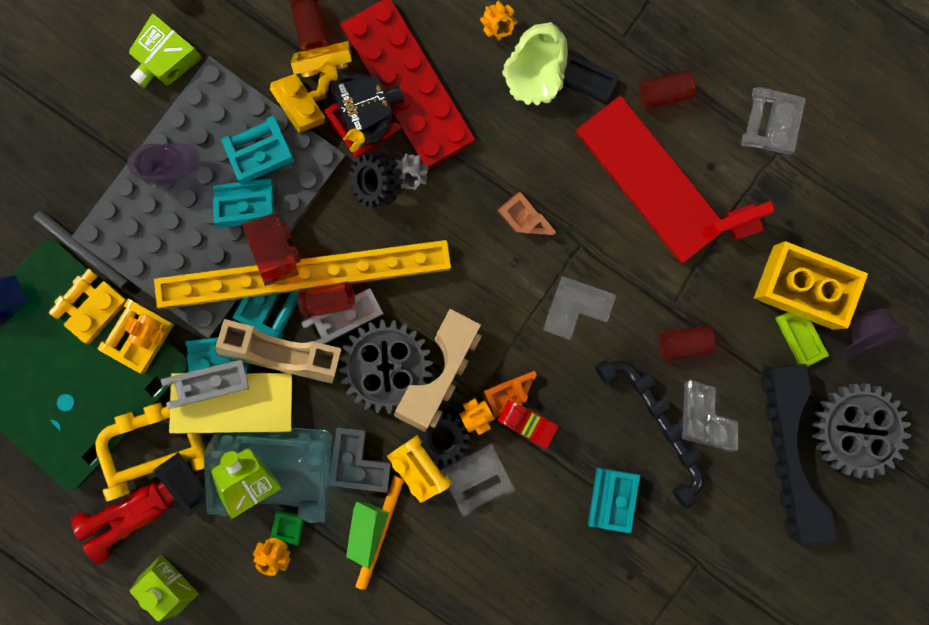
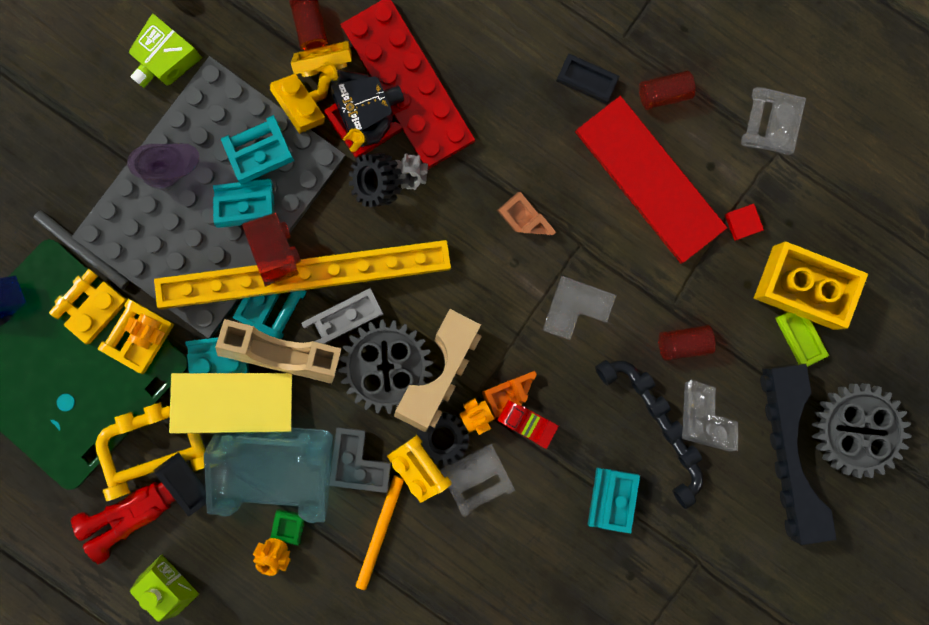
(207, 383): light grey hinge -> none
(243, 481): lime torso -> none
(326, 299): clear red piece -> none
(365, 532): bright green slope -> none
(498, 20): light orange gear -> none
(537, 64): yellowish green piece -> none
(744, 217): red tile -> none
(873, 330): clear purple piece -> none

